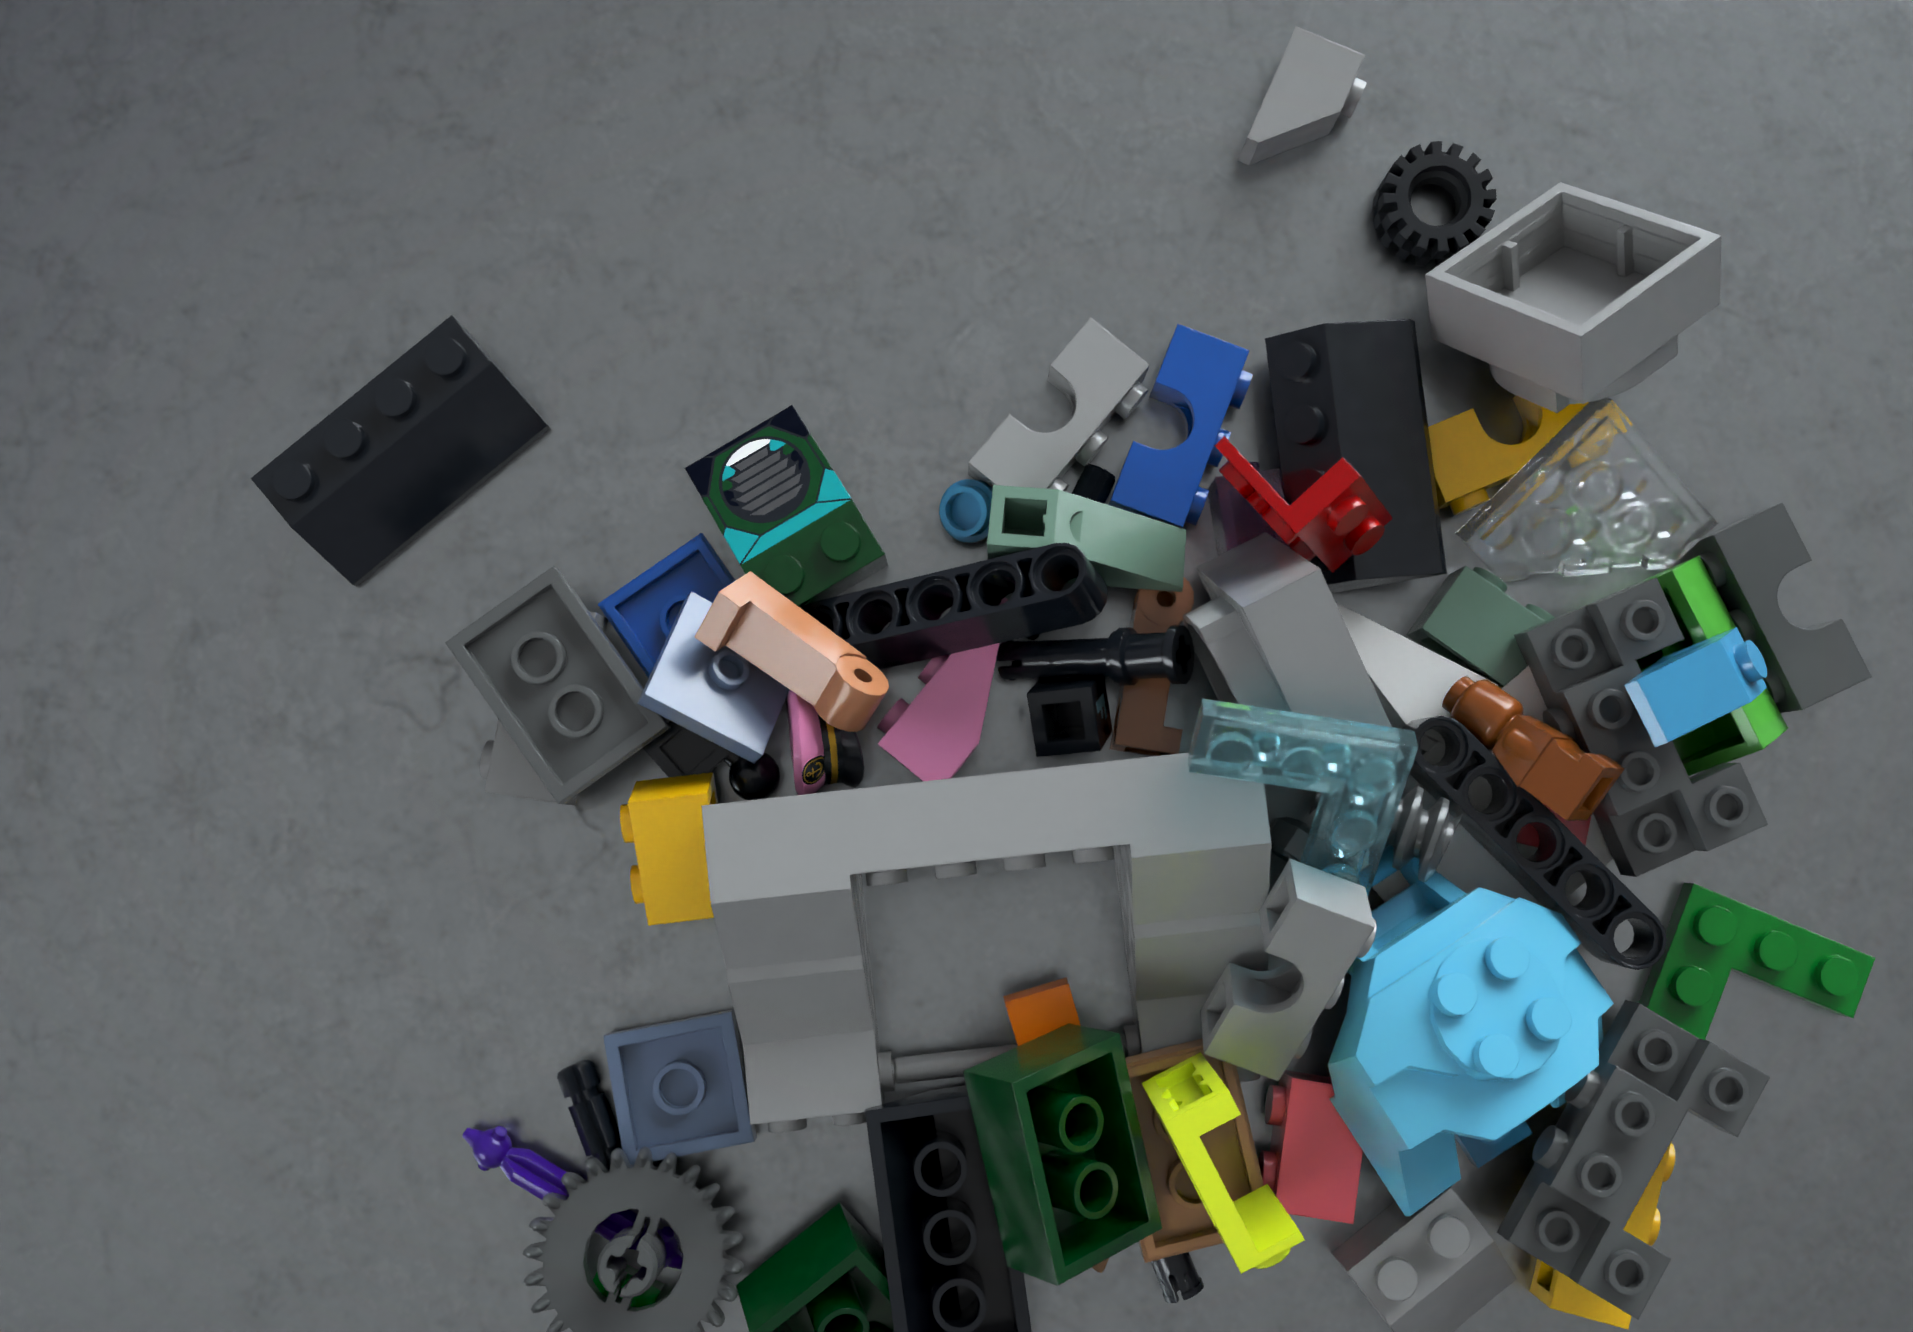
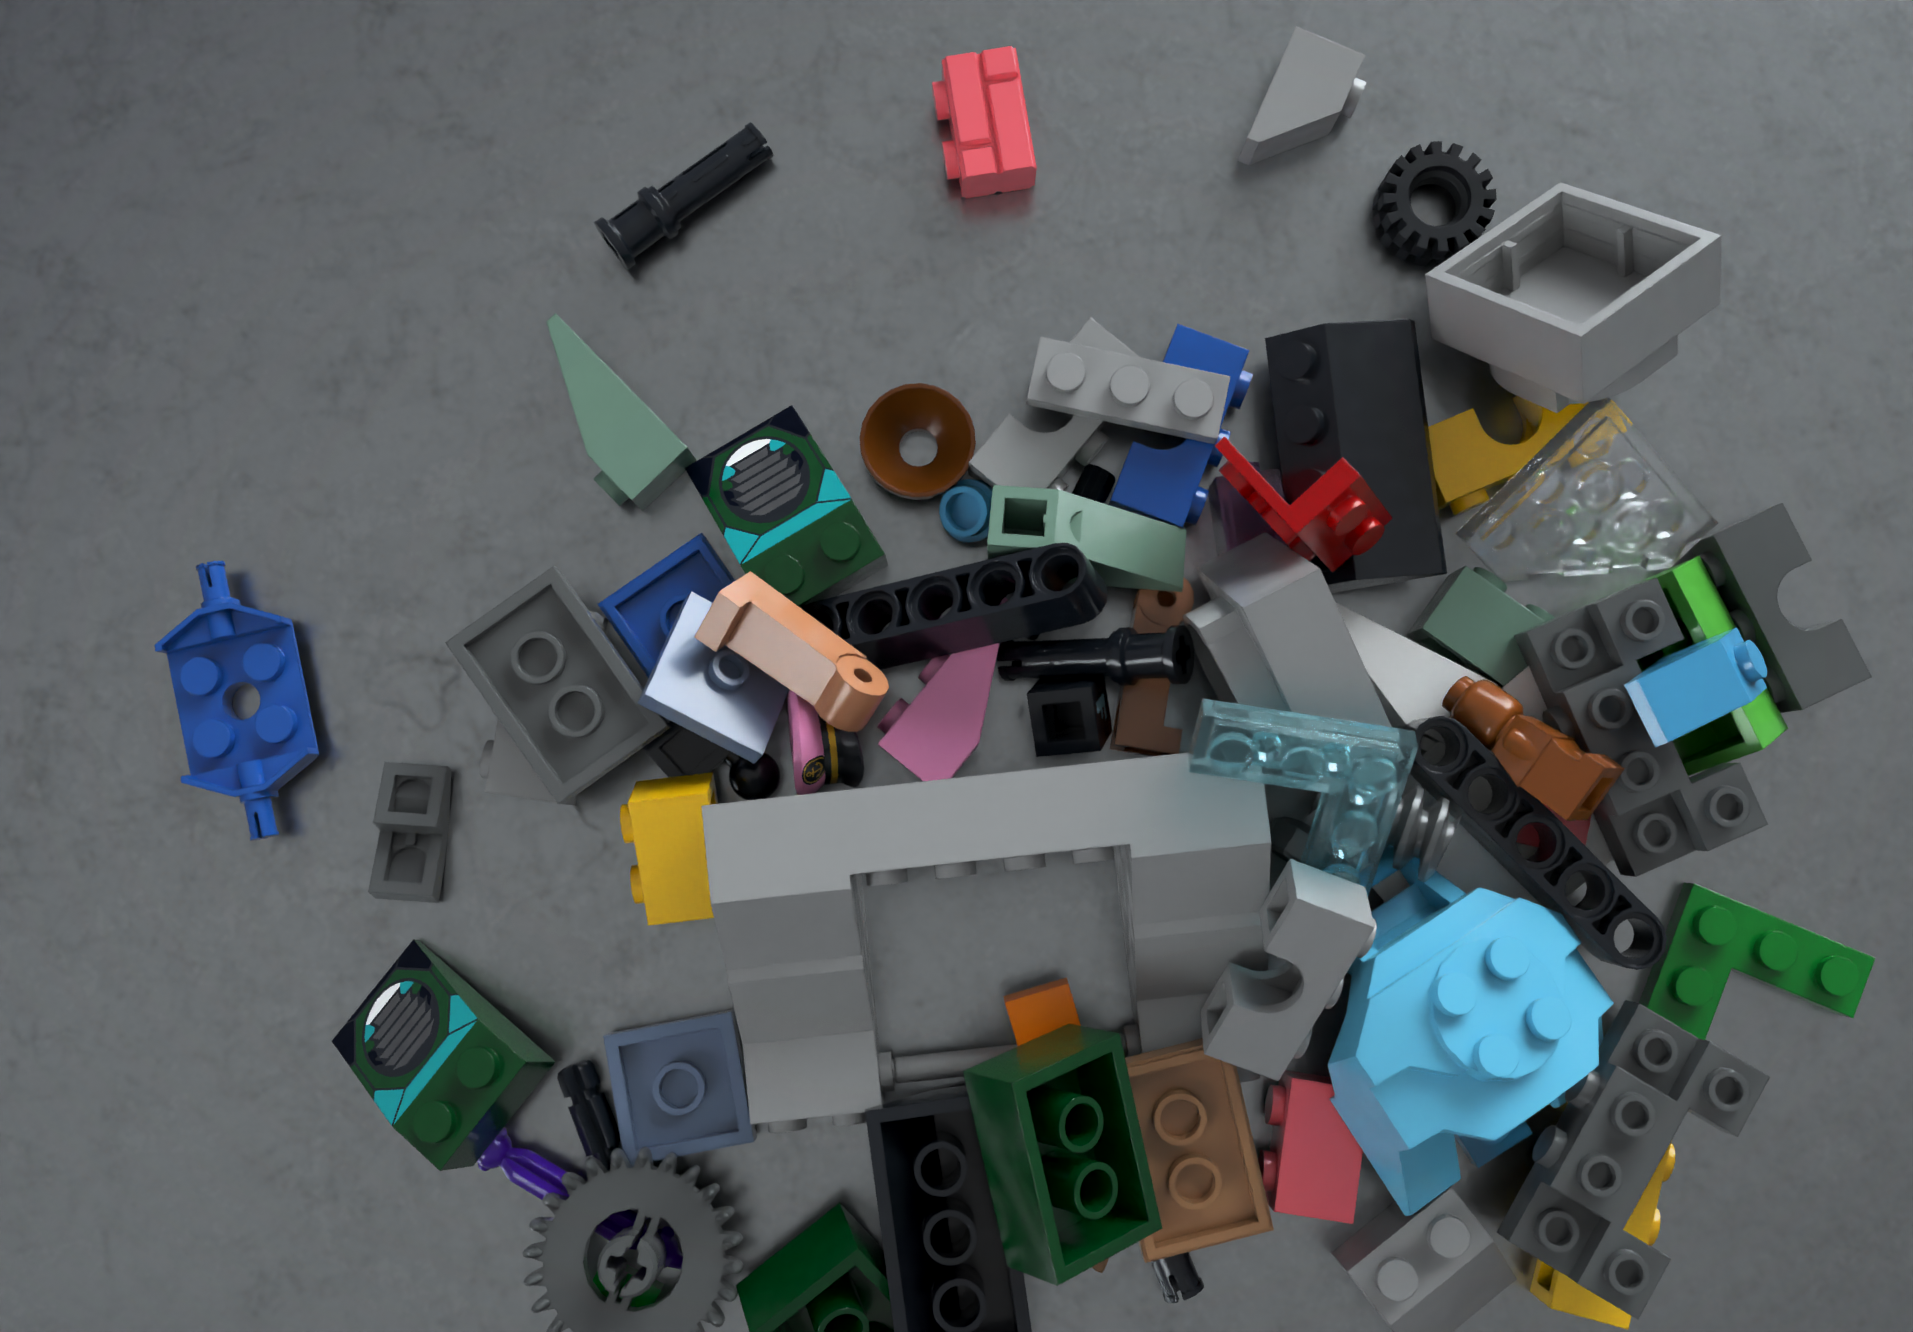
(208, 662): none -> blue plate
(401, 452): black slope -> none
(413, 832): none -> dark grey slope
(439, 1059): none -> dark green slope
(617, 428): none -> sand green slope
(661, 210): none -> black pin
(912, 410): none -> reddish brown piece
(987, 122): none -> coral brick
(1128, 390): none -> light grey plate
(1189, 1104): neon yellow window -> none

